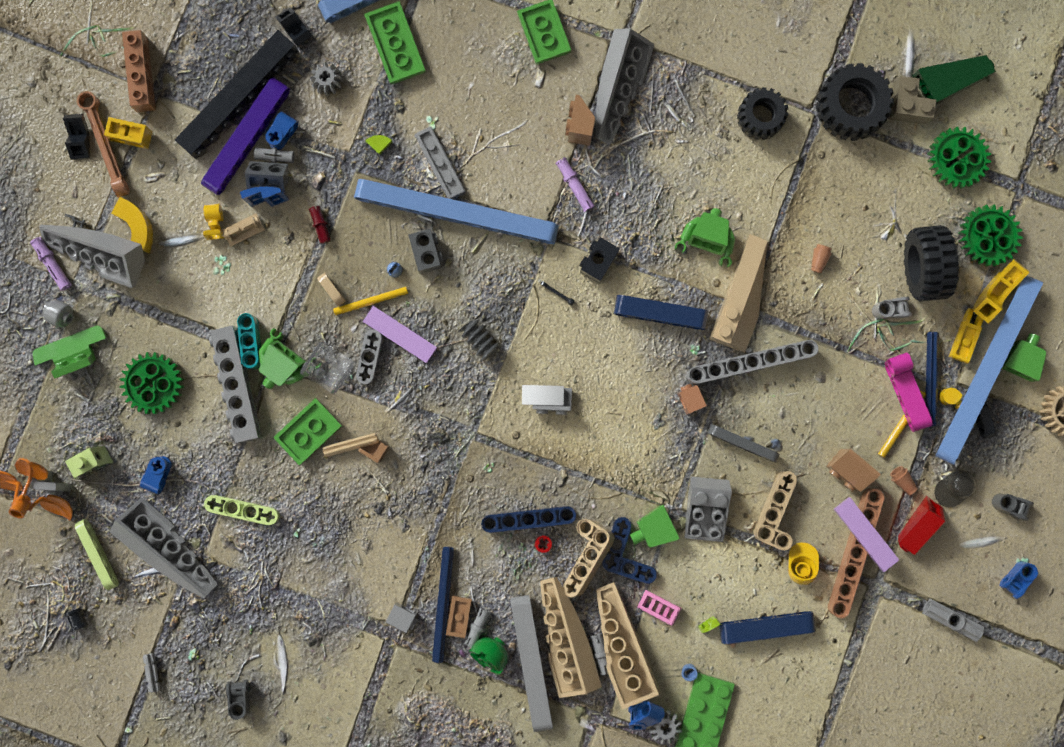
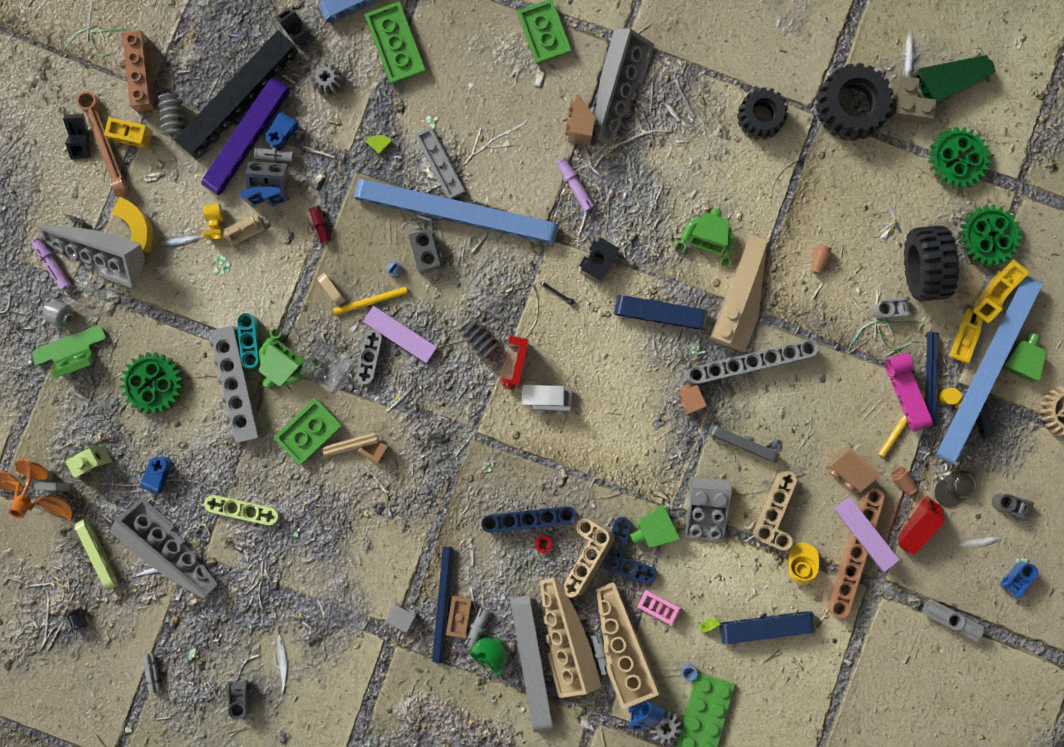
(170, 114): none -> light grey piece
(522, 345): none -> red panel

